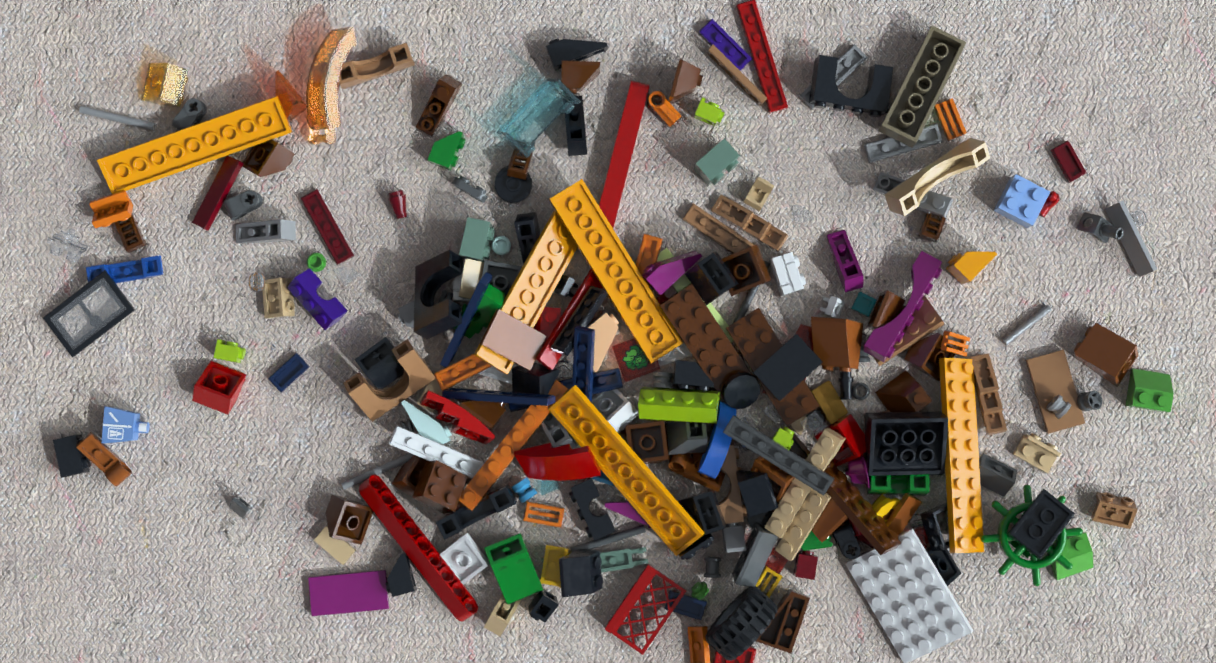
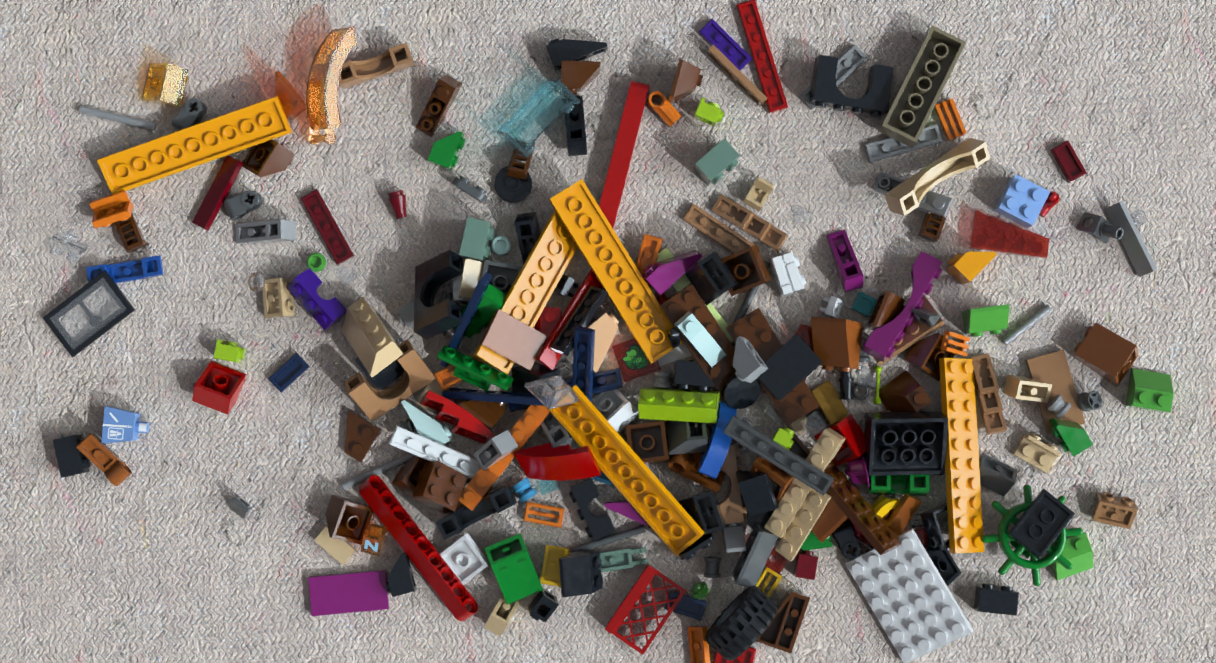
(359, 436): none -> reddish brown wing
(369, 337): none -> tan slope
(373, 539): none -> clear orange brick
(473, 371): none -> green bracket
(495, 450): none -> light grey slope
(552, 392): none -> clear slope
(674, 338): none -> black tile
(700, 338): none -> light aqua slope
(747, 361): none -> light grey slope
(865, 378): none -> clear tile
(877, 400): none -> lime hinge
(926, 317): none -> dark grey slope
(985, 319): none -> bright green slope
(996, 600): none -> black brick
(1003, 237): none -> clear red wing
(1027, 388): none -> tan slope
(1072, 435): none -> green slope

